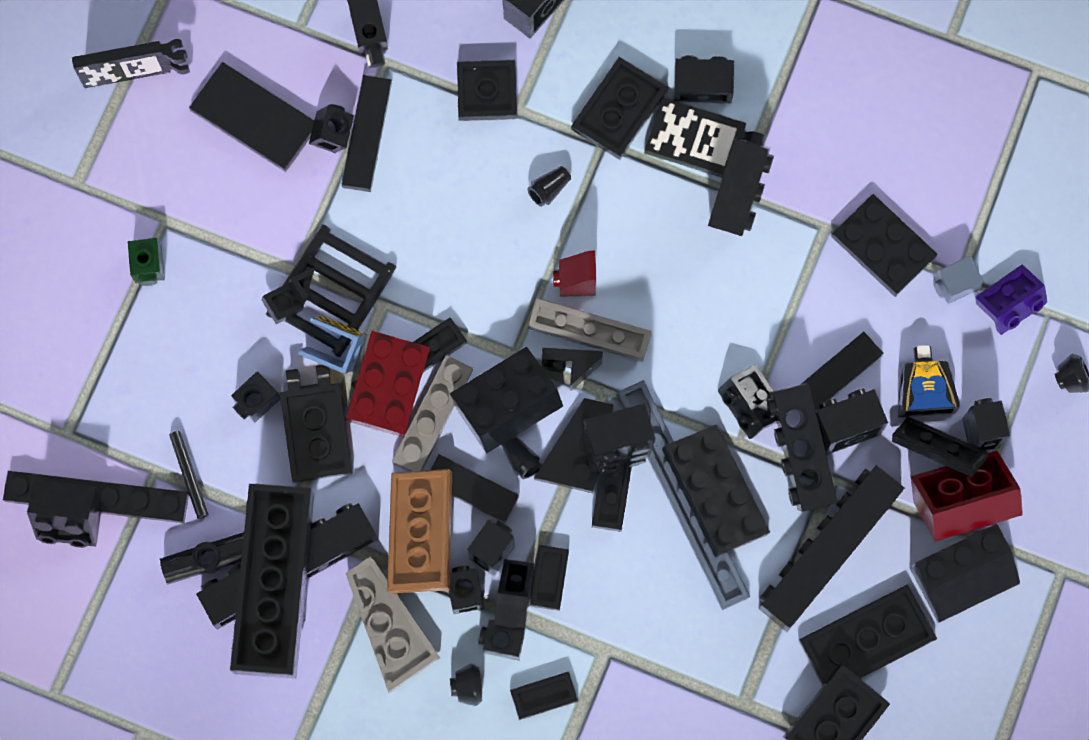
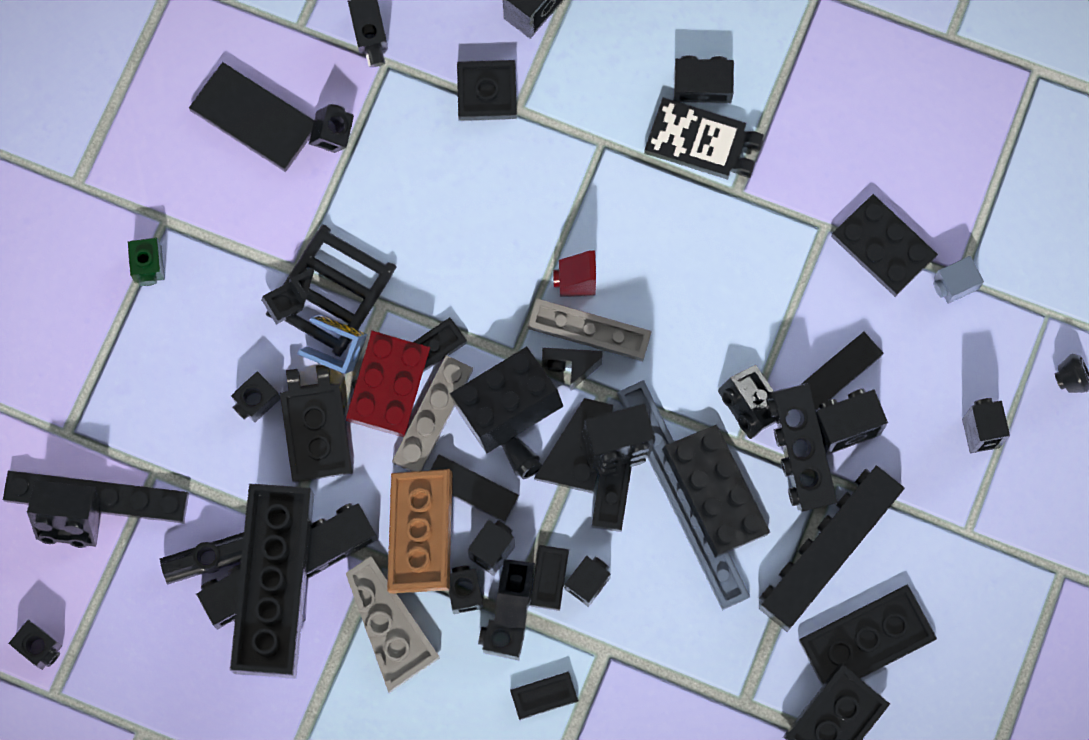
(24, 639): none -> black brick
(130, 63): black tile -> none
(188, 475): black bar -> none
(367, 133): black tile -> none
(467, 685): black cone -> none
(547, 187): black cone -> none
(588, 580): none -> black brick
(619, 108): black plate -> none
(741, 187): black brick -> none
(926, 386): torso -> none
(939, 446): black tile -> none
(958, 504): dark red brick -> none
(966, 573): black slope -> none
(1013, 299): dark purple bracket -> none

